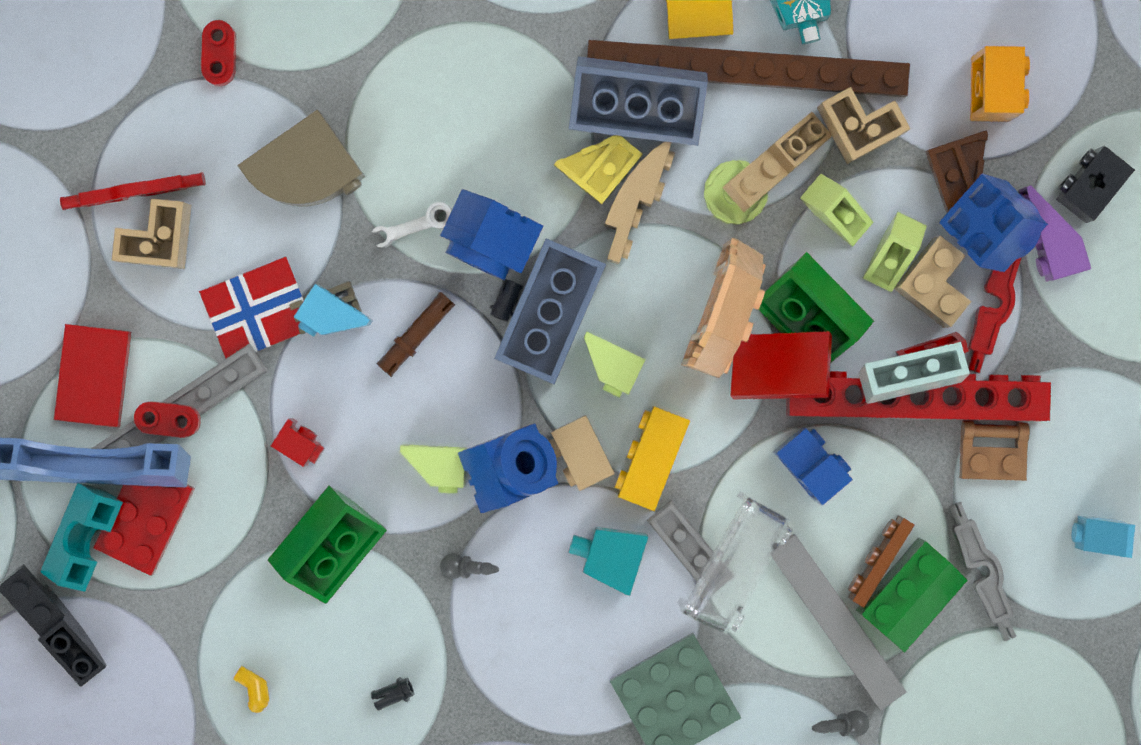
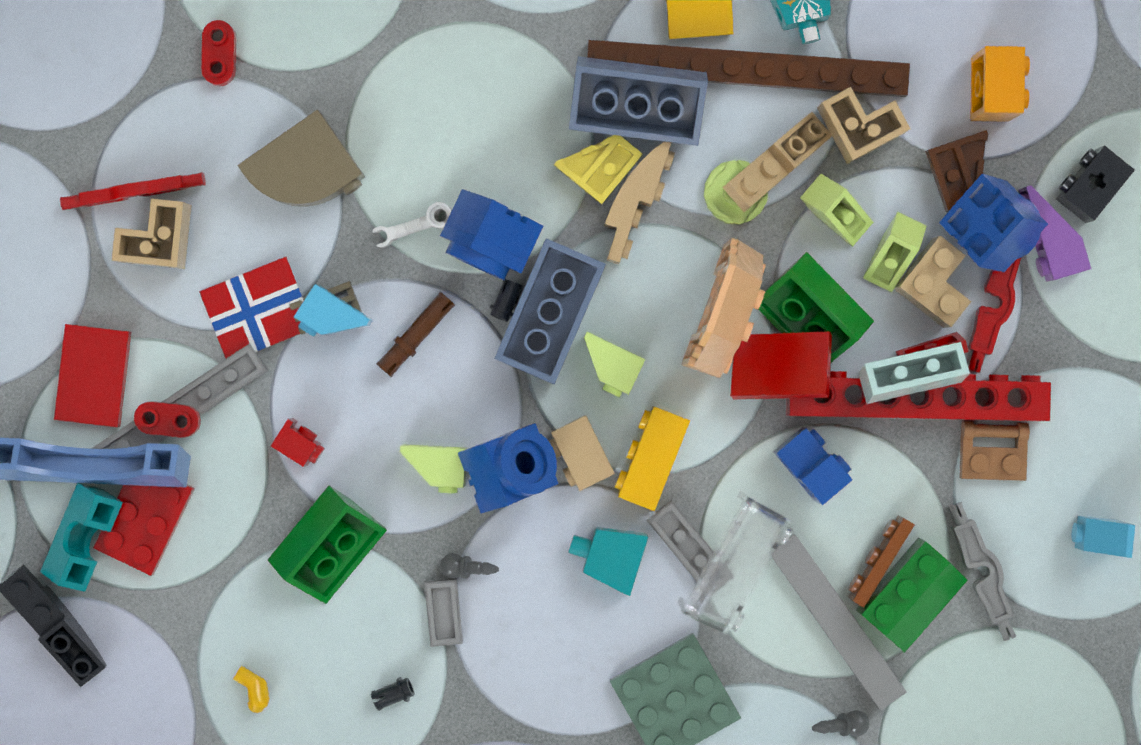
(443, 612): none -> light grey tile

